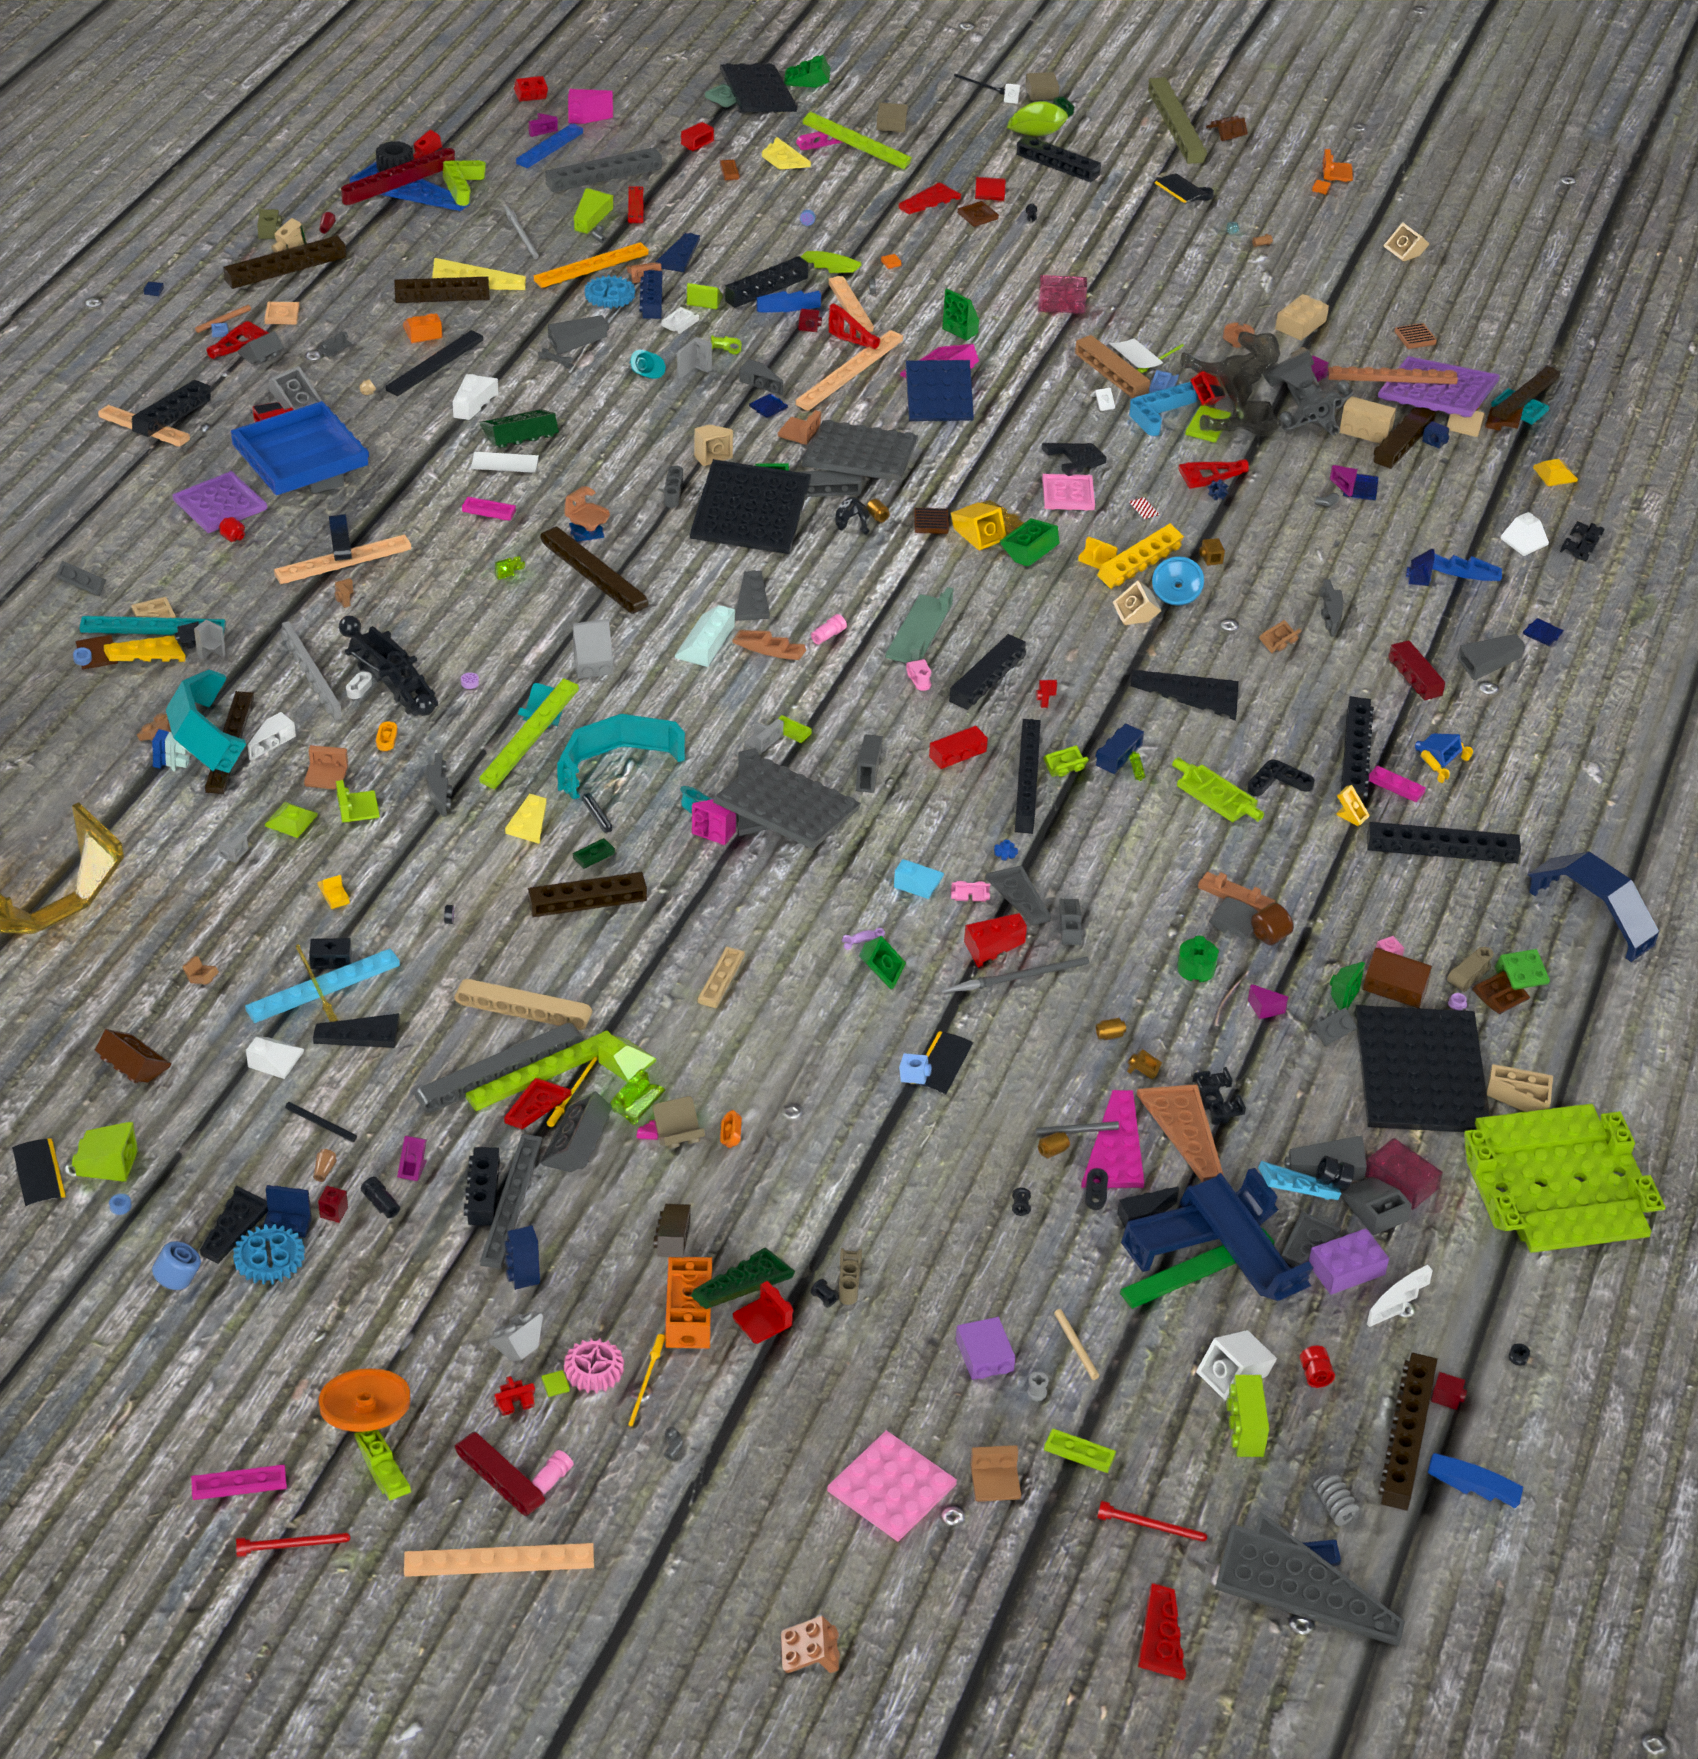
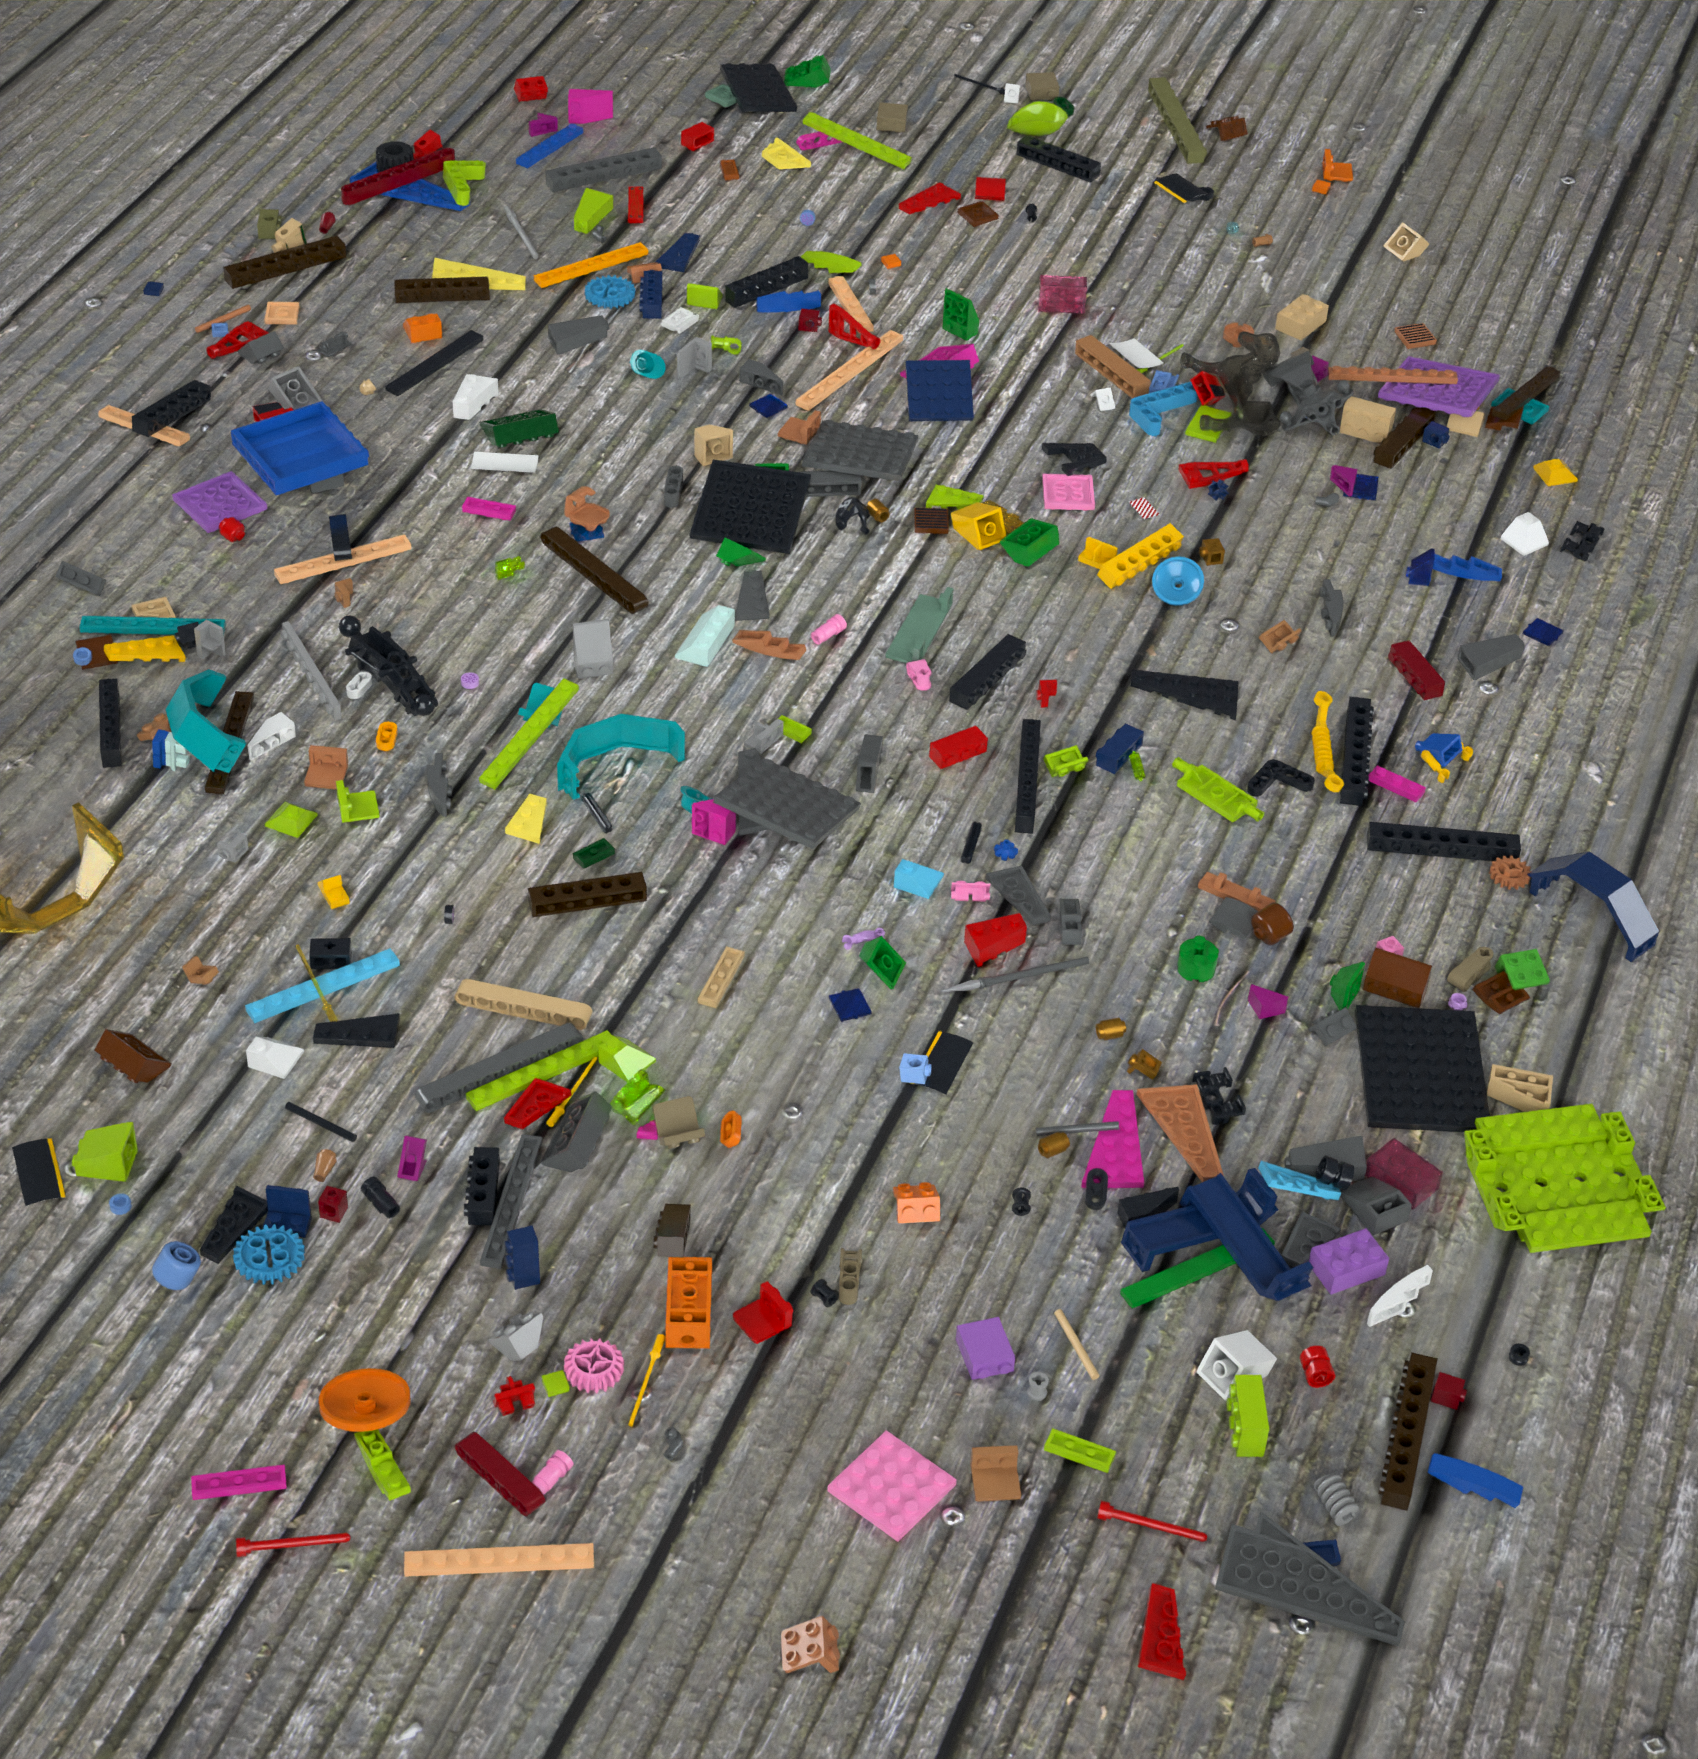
(110, 723): none -> black brick
(556, 358): dark grey piece -> none
(736, 554): none -> green slope
(743, 1279): dark green wing -> none
(850, 1004): none -> clear blue piece
(917, 1203): none -> bracket
(947, 496): none -> lime wing
(971, 842): none -> black axle
(1137, 604): tan slope -> none
(1322, 744): none -> yellow piece
(1353, 808): yellow slope -> none
(1510, 872): none -> nougat gear

